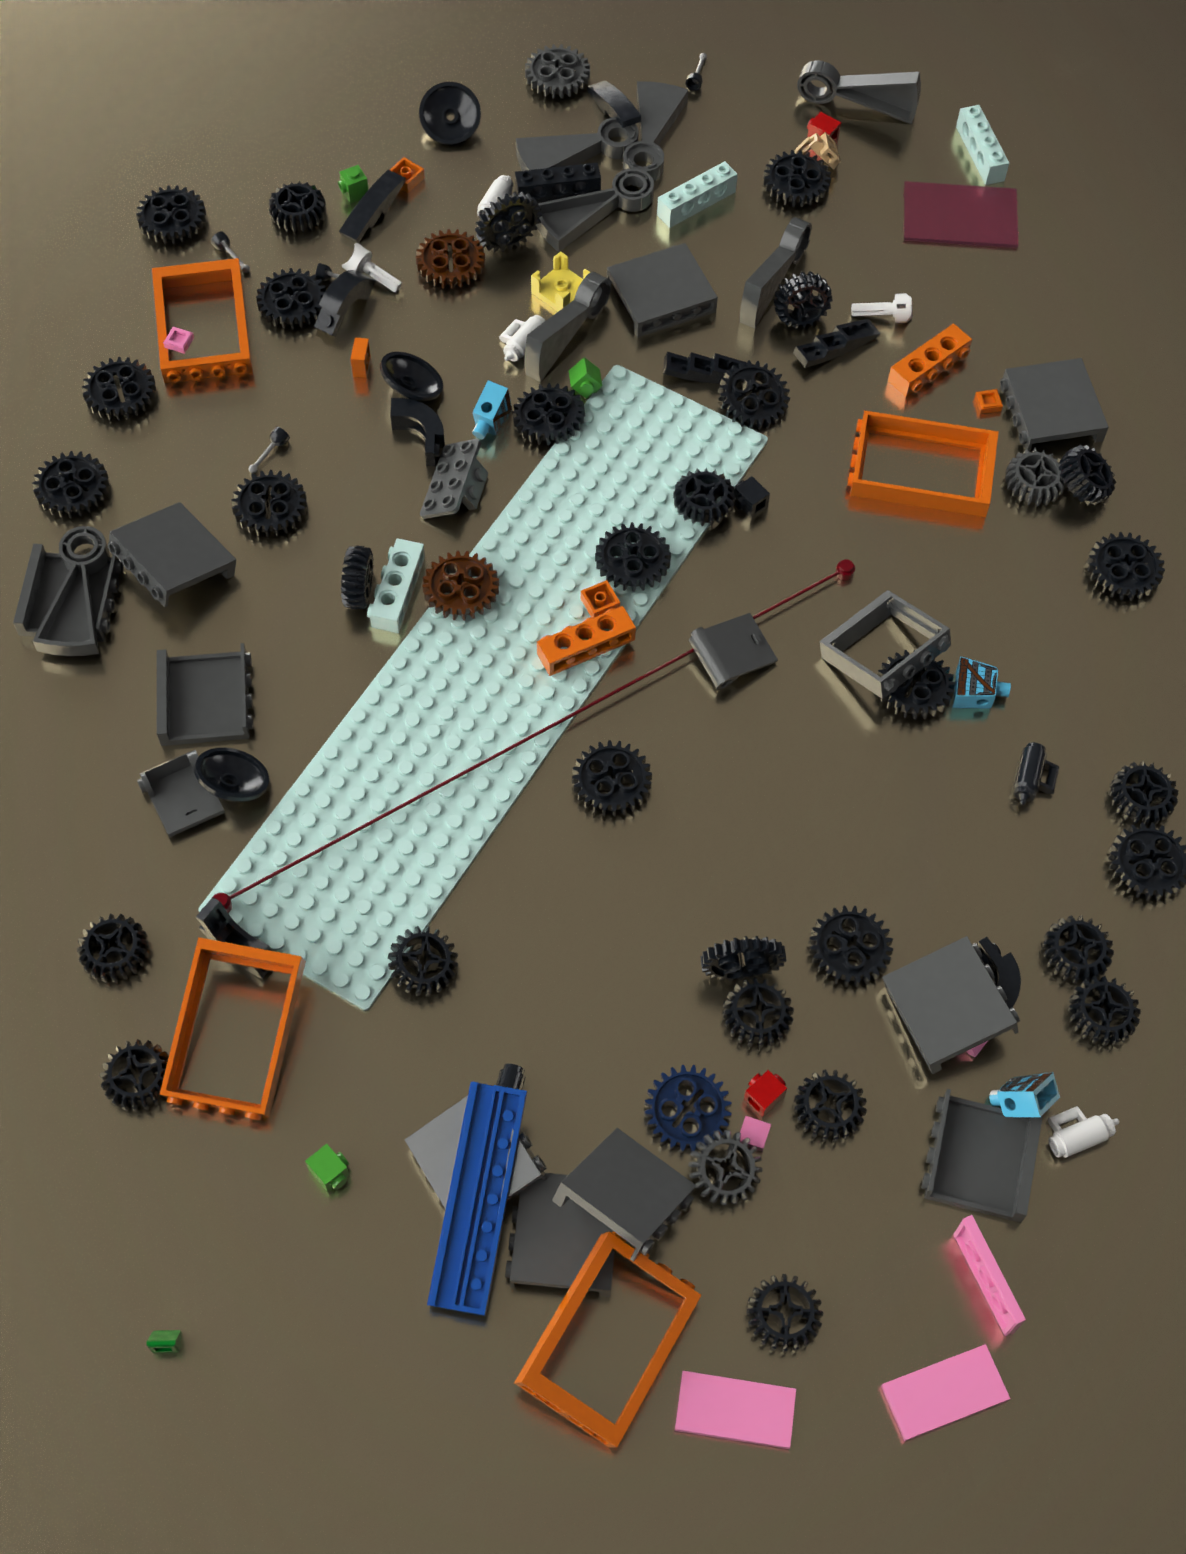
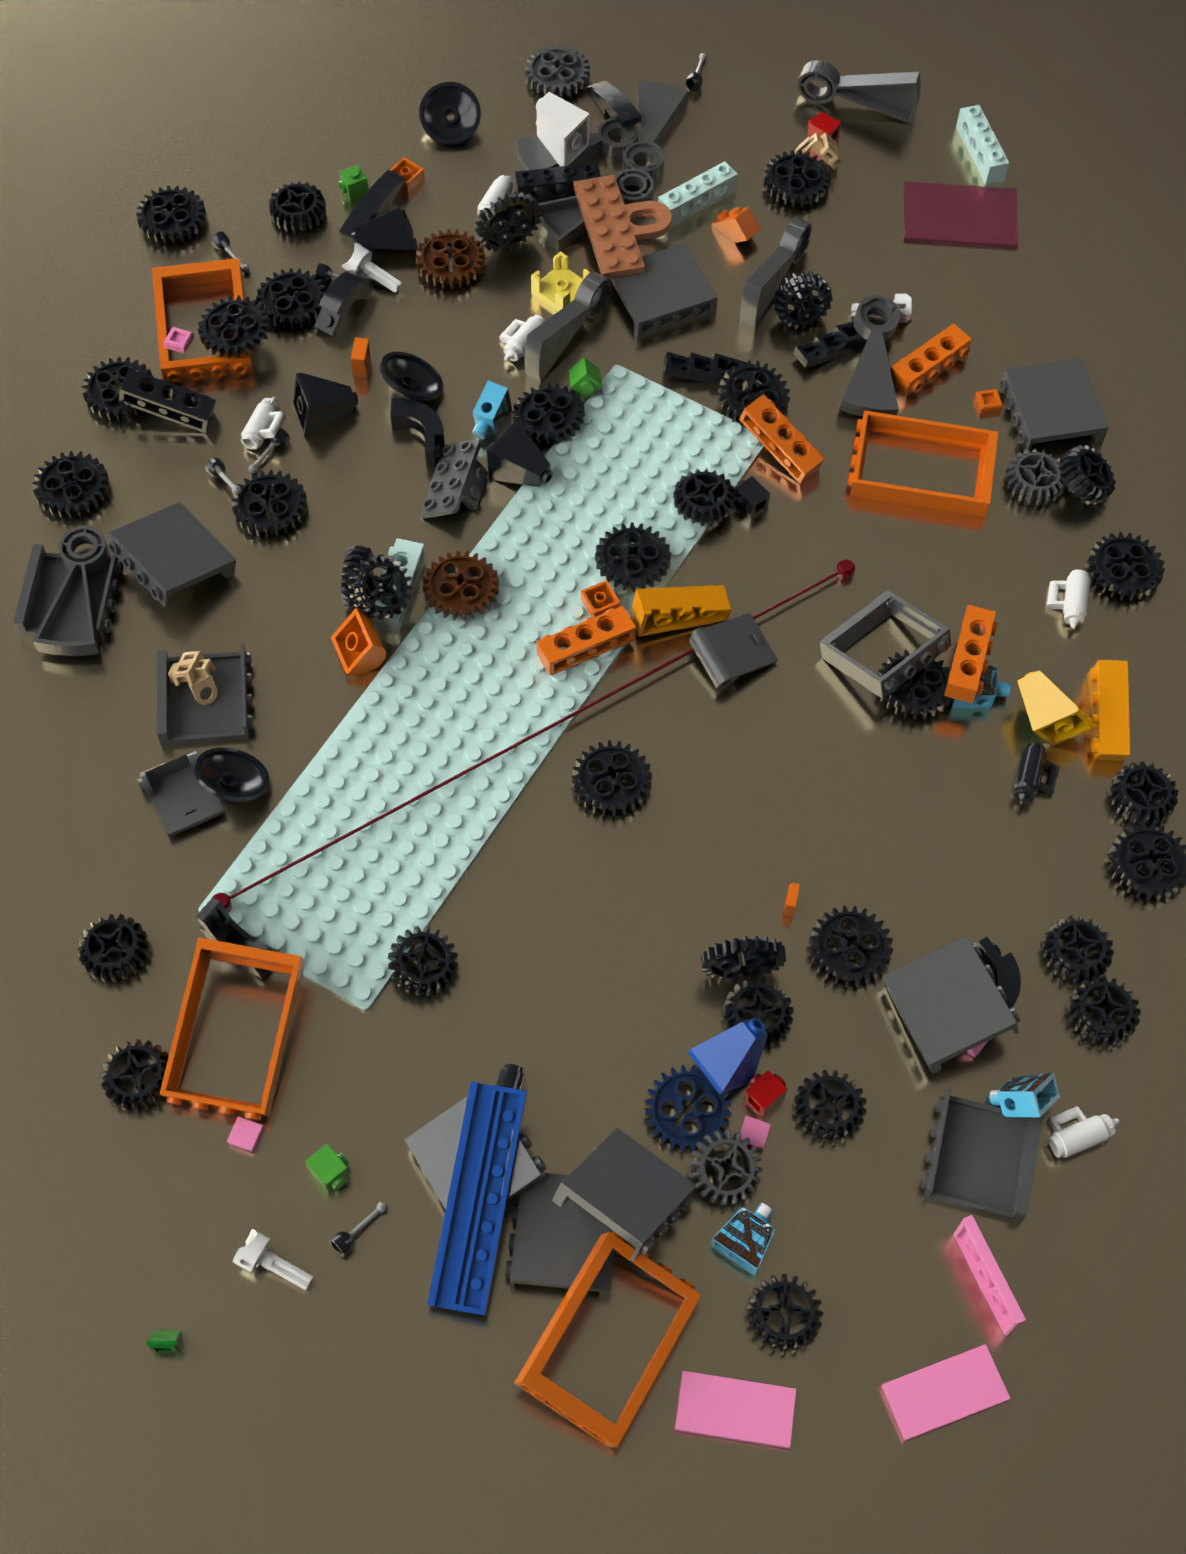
(156, 403): none -> black brick
(196, 673): none -> tan piece
(219, 472): none -> hinge
(234, 327): none -> black gear
(245, 1134): none -> bright pink tile
(257, 1253): none -> white piece
(262, 424): none -> white piece
(320, 402): none -> black slope
(343, 1241): none -> hinge
(358, 644): none -> orange brick
(386, 231): none -> black slope
(393, 574): none -> black gear
(517, 459): none -> black slope
(562, 128): none -> white slope
(610, 226): none -> nougat plate
(678, 608): none -> light orange wedge
(731, 1056): none -> slope
(736, 224): none -> orange slope
(746, 1237): none -> torso
(783, 450): none -> orange brick
(791, 899): none -> orange tile
(872, 381): none -> dark grey piece
(959, 684): none -> orange brick
(1051, 710): none -> yellow slope
(1076, 597): none -> white piece
(1109, 710): none -> light orange wedge

